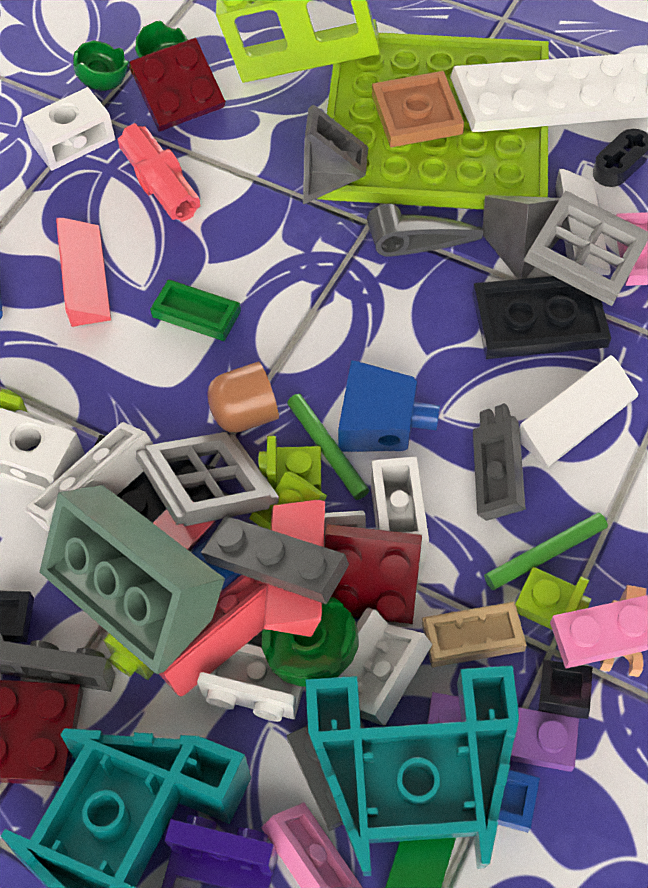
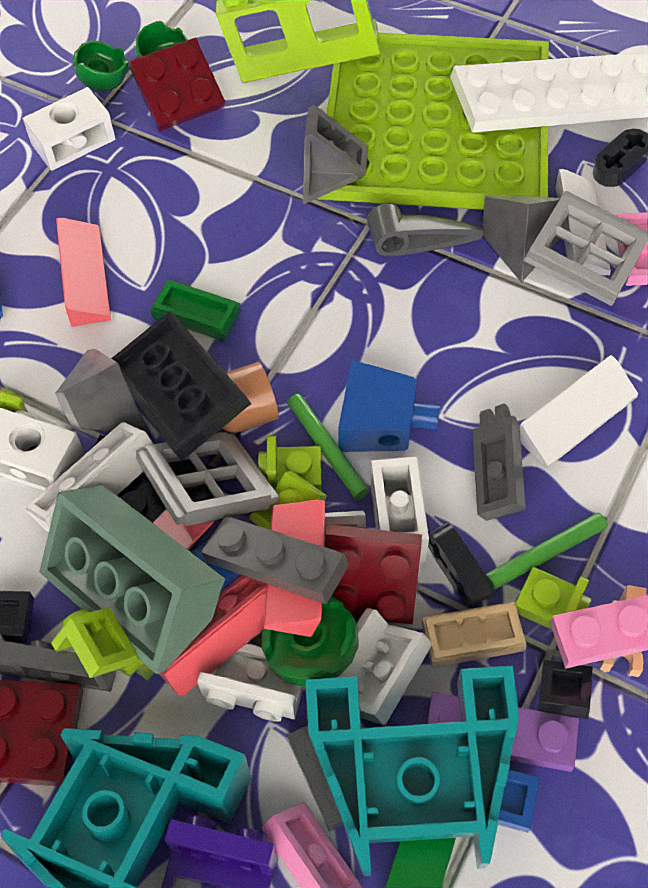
(96, 640): none -> lime bracket
(98, 395): none -> flat silver slope
(159, 172): coral piece -> none
(179, 385): none -> black tile
(417, 109): nougat plate -> none
(459, 565): none -> black beam
(538, 317): black plate -> none

